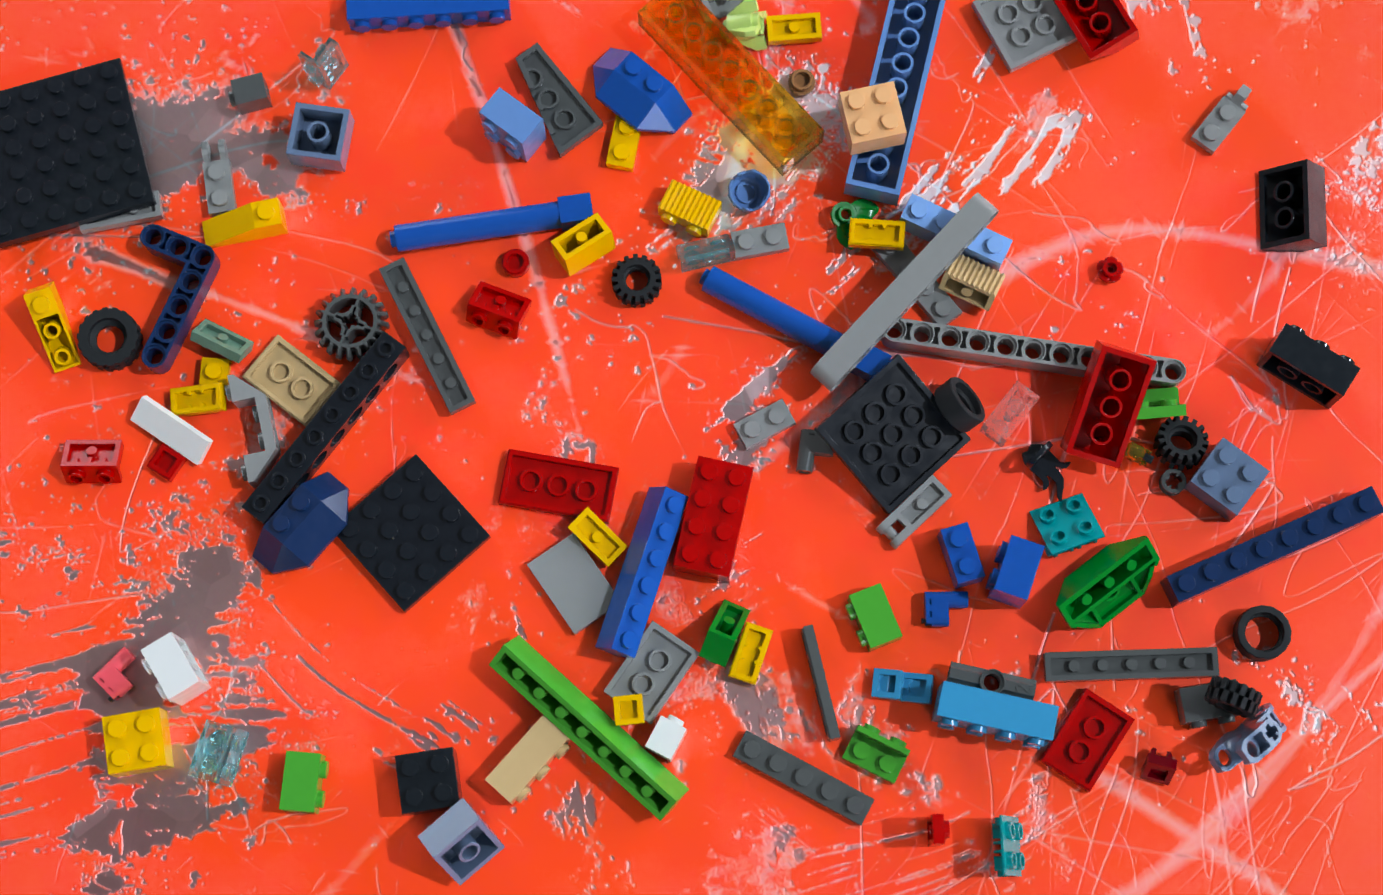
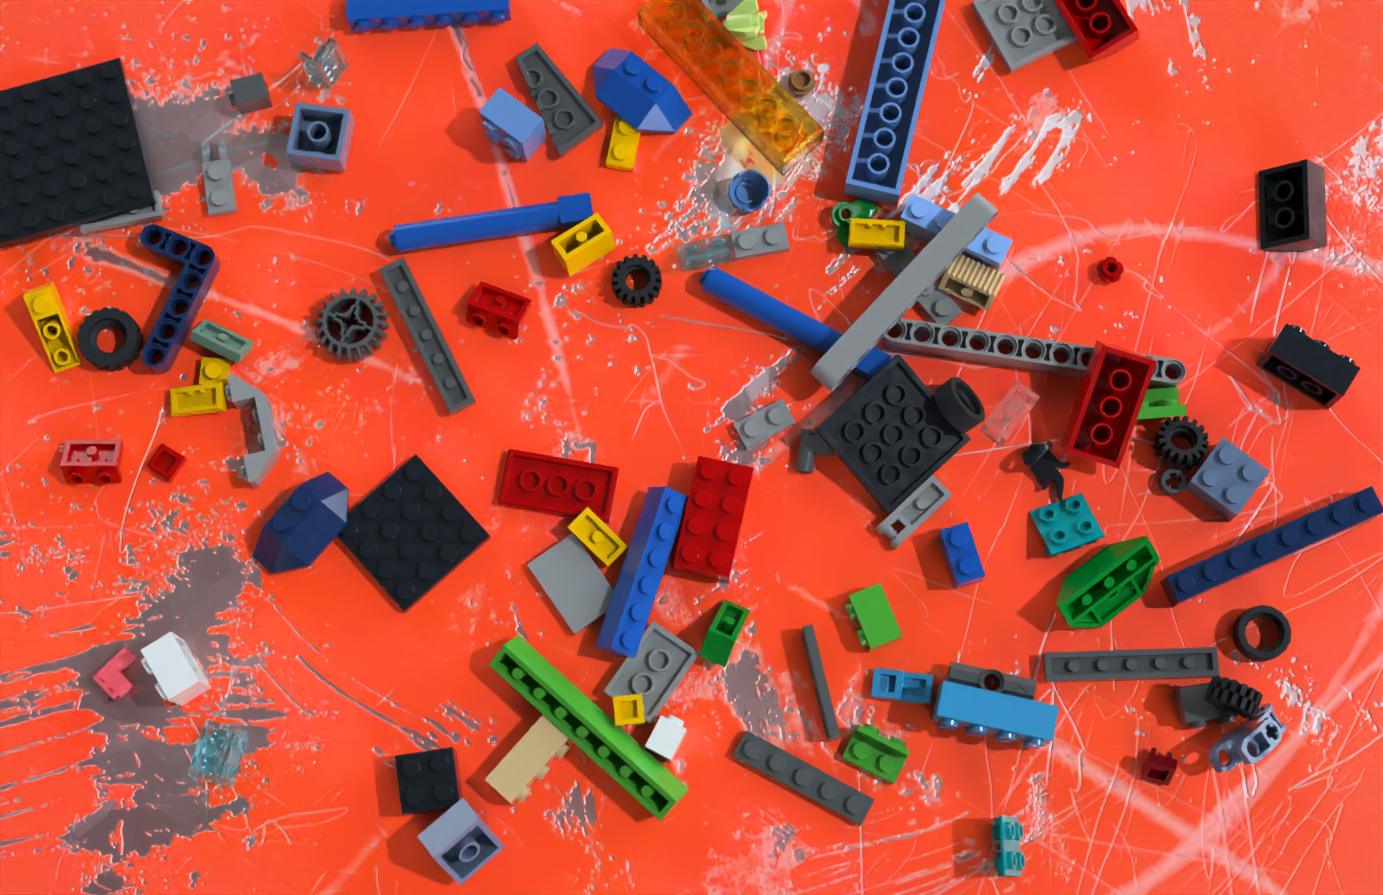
(137, 742): yellow brick -> none
(171, 430): white tile -> none
(246, 223): yellow slope -> none
(291, 380): tan tile -> none
(303, 782): bright green brick -> none
(328, 427): black brick -> none
(515, 263): red tile -> none
(689, 208): yellow brick -> none
(750, 653): yellow plate -> none
(794, 28): yellow plate -> none
(872, 118): light nougat brick -> none
(937, 830): red plate -> none
(938, 604): blue piece -> none
(1015, 572): blue brick -> none
(1087, 740): red tile -> none
(1138, 454): clear yellow piece -> none
(1221, 120): light grey hinge -> none

